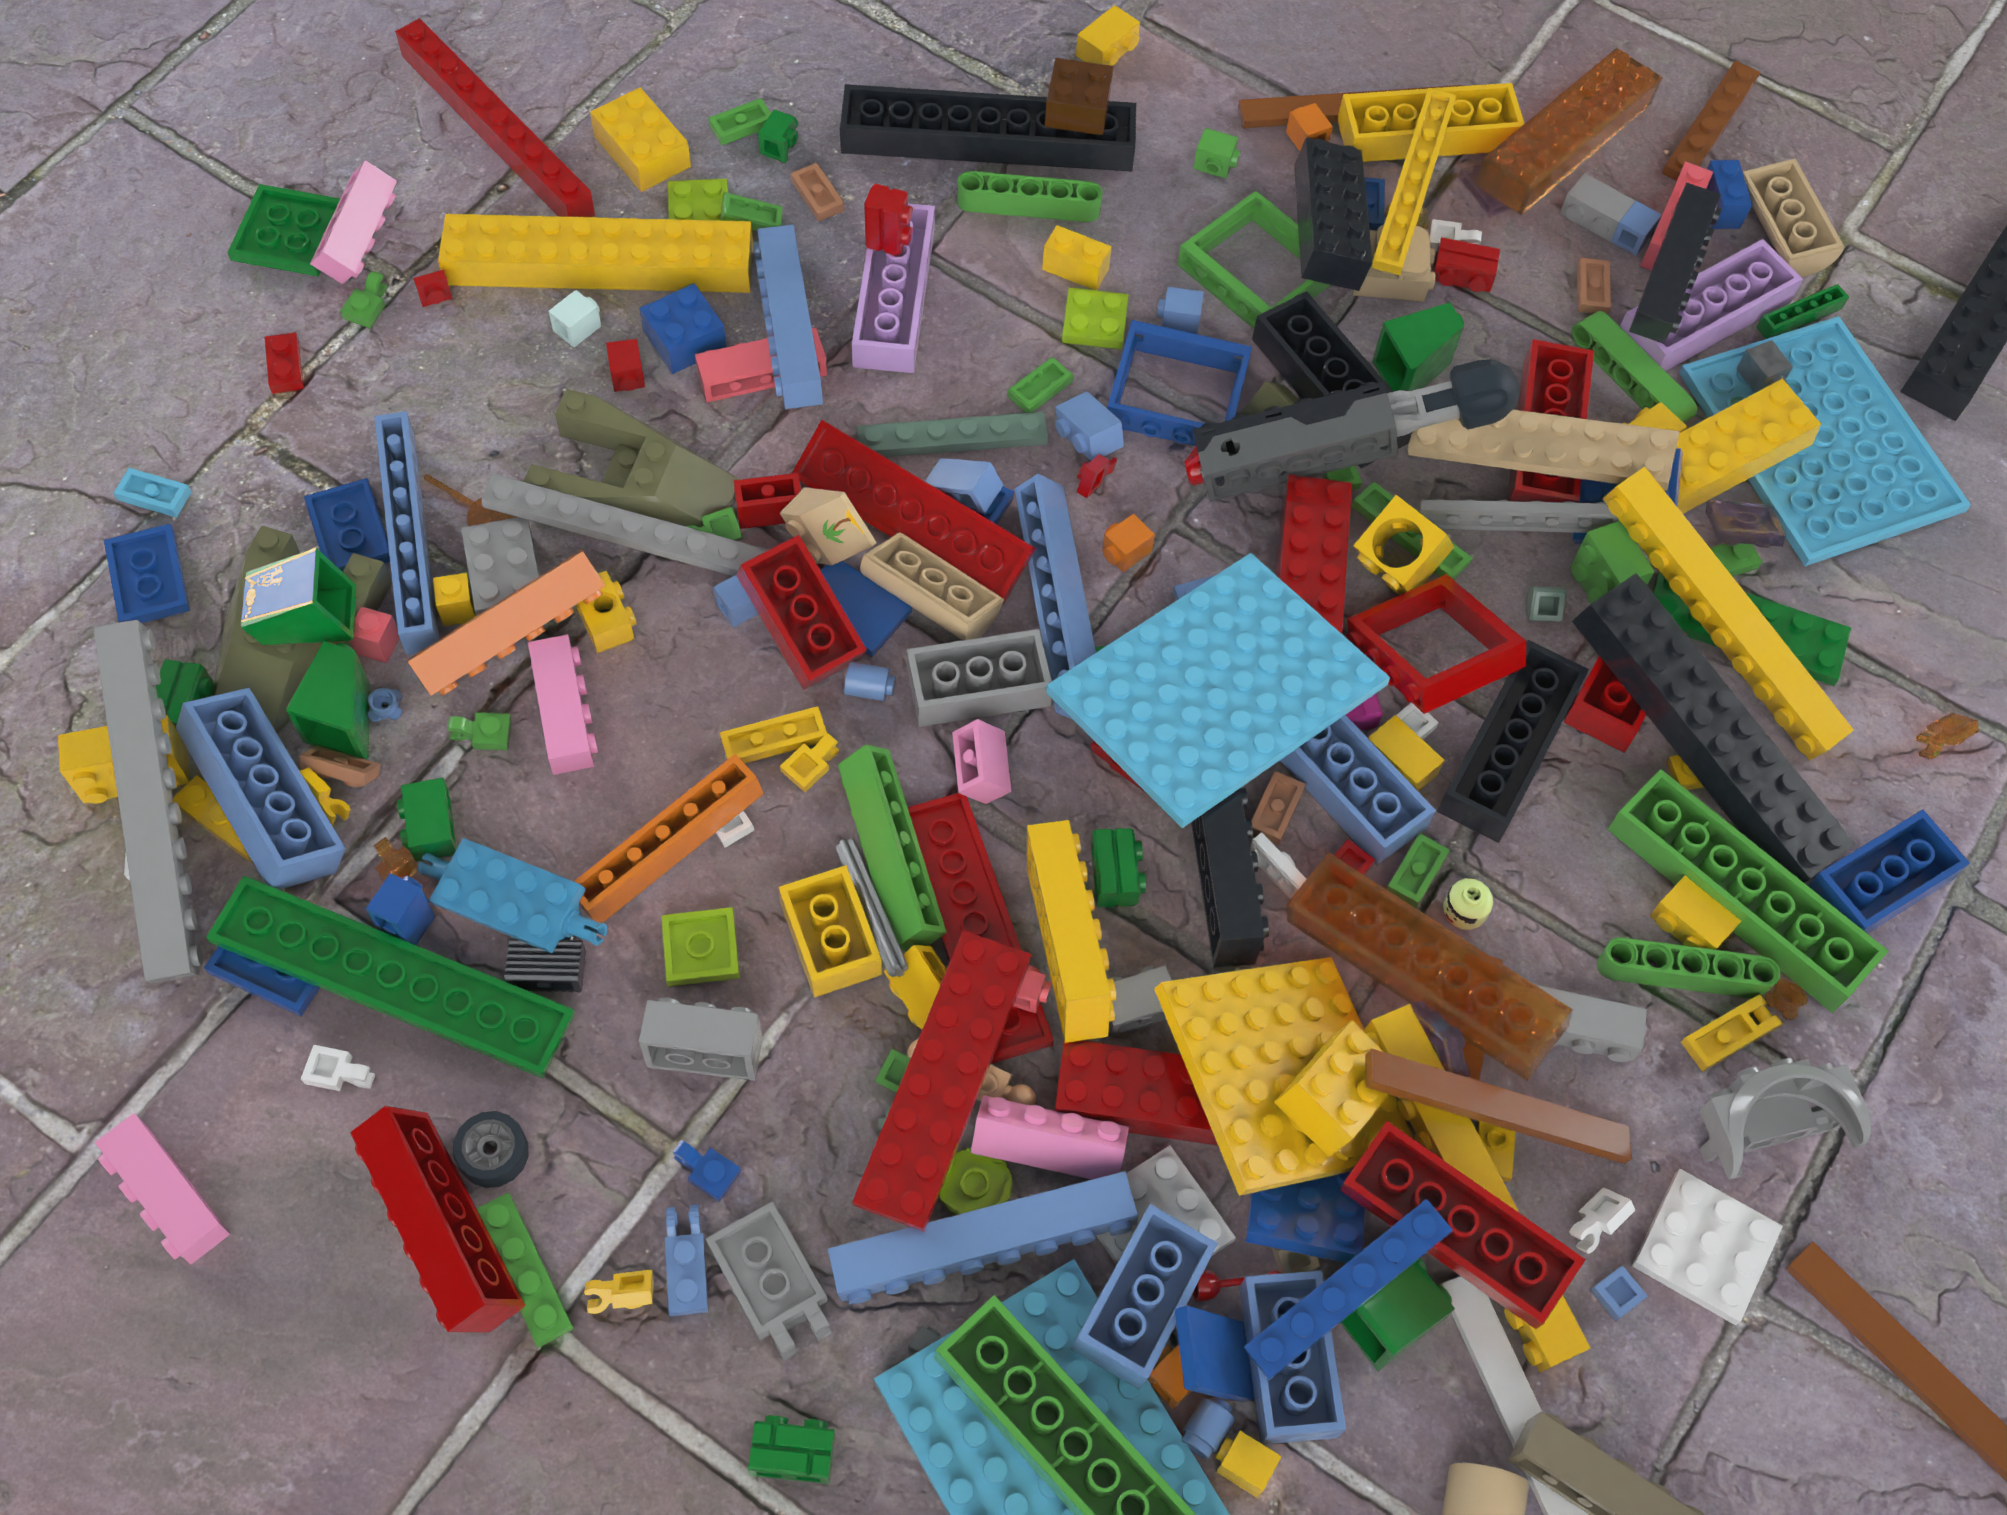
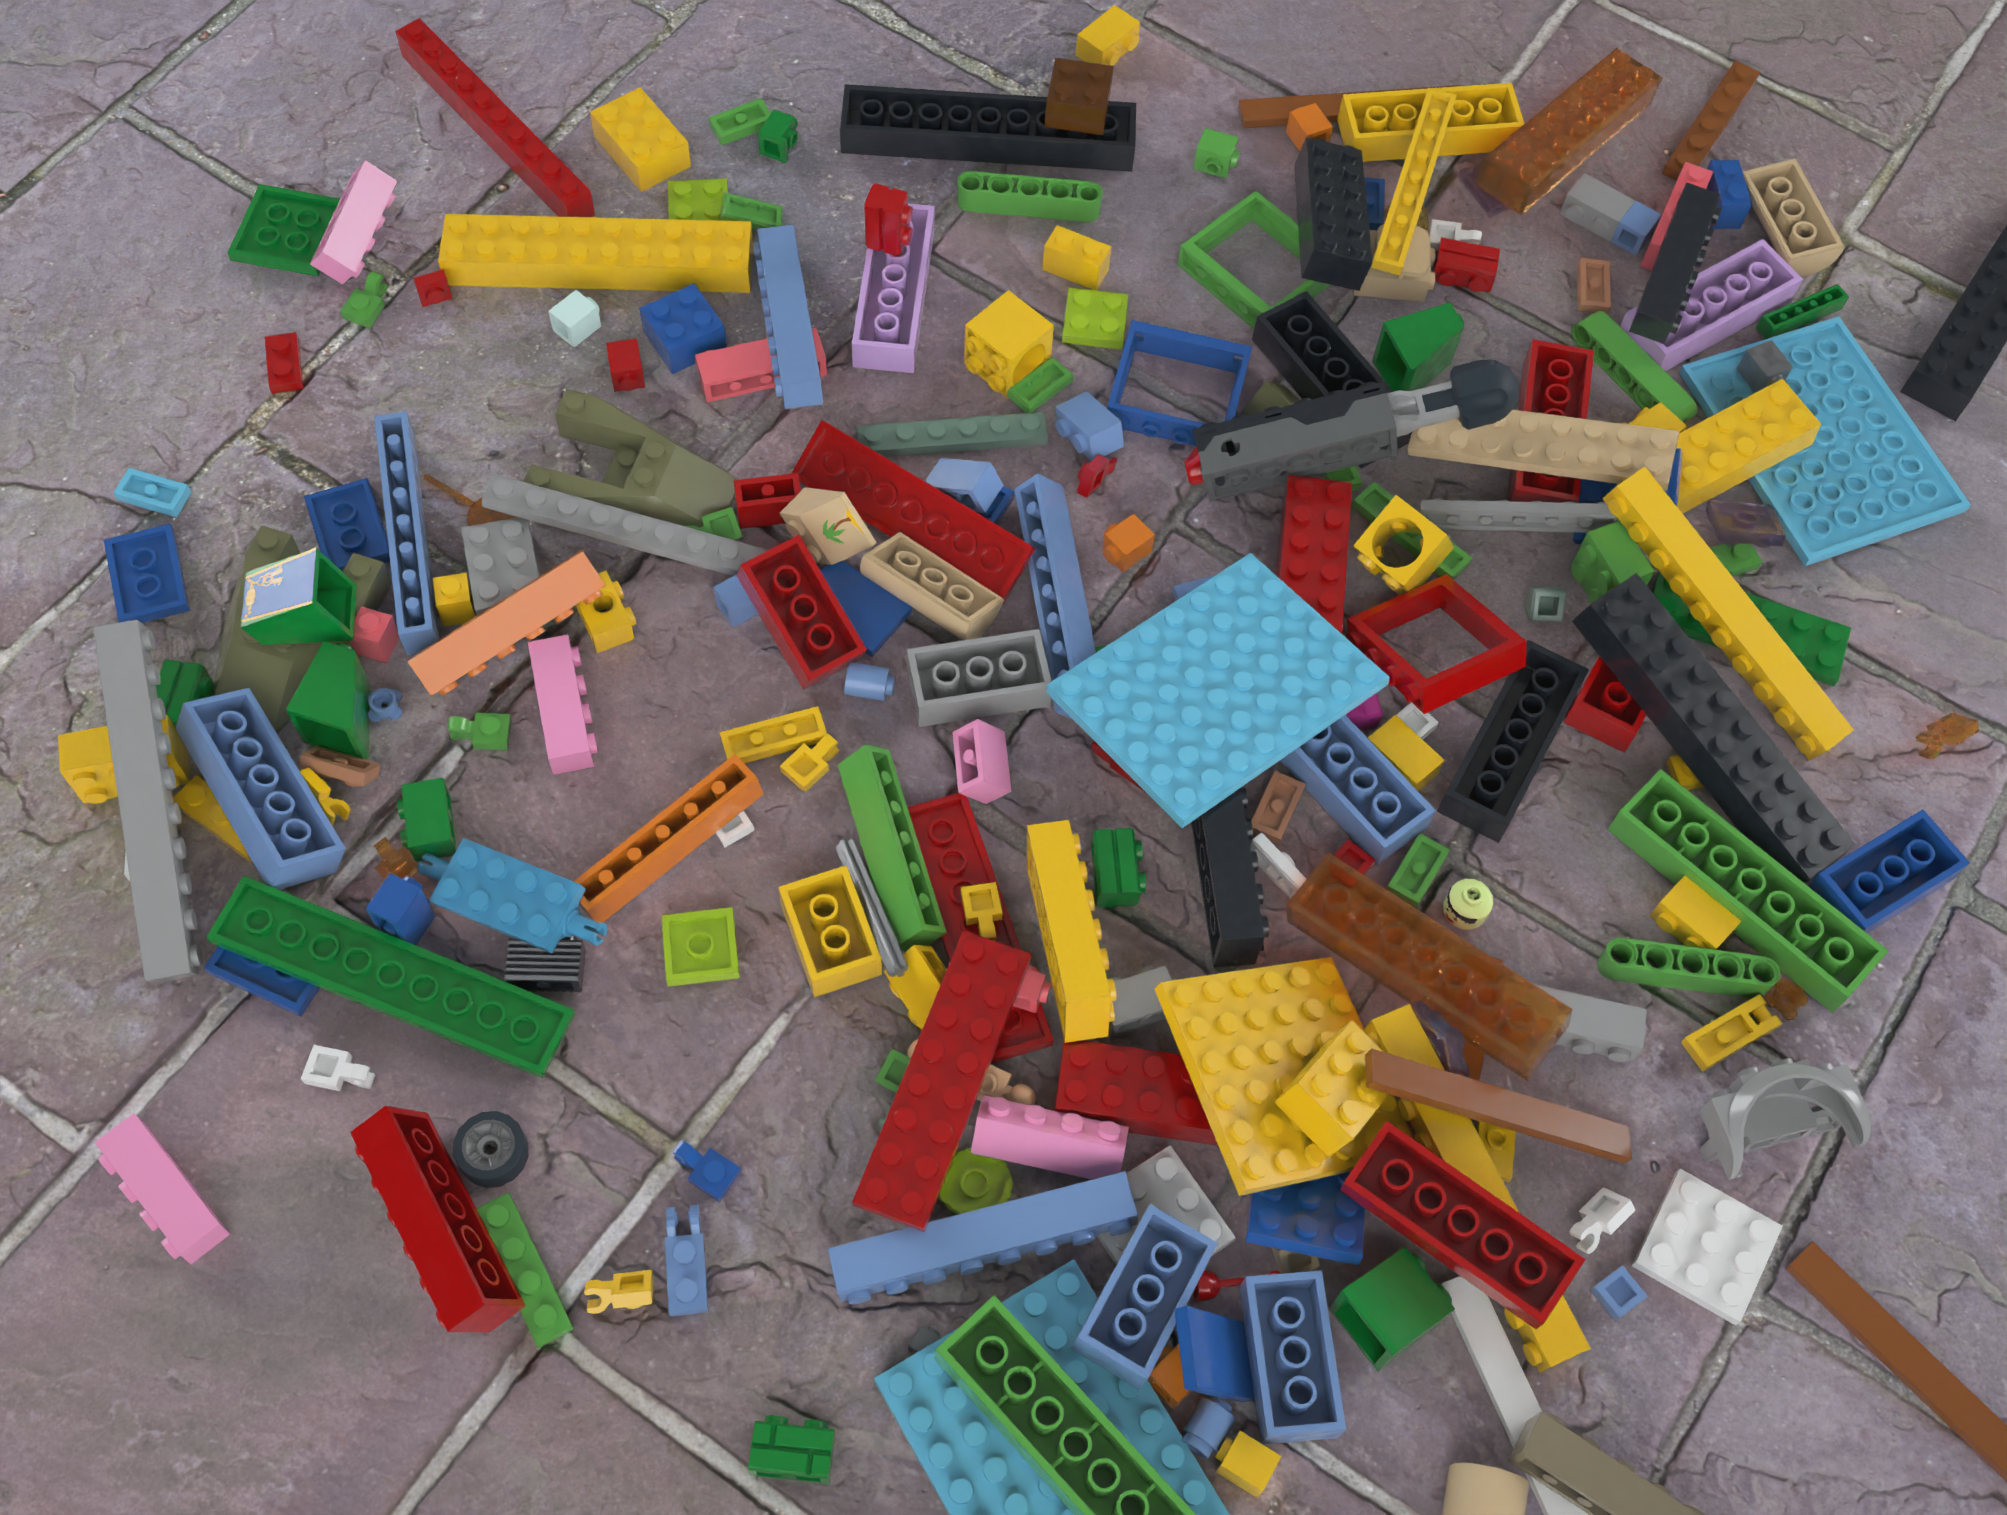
(701, 1039): light grey brick -> none
(770, 1277): light grey tile -> none
(817, 192): nougat plate -> none
(982, 907): none -> yellow plate
(1007, 342): none -> yellow brick
(1181, 309): medium blue brick -> none
(1347, 1289): blue plate -> none

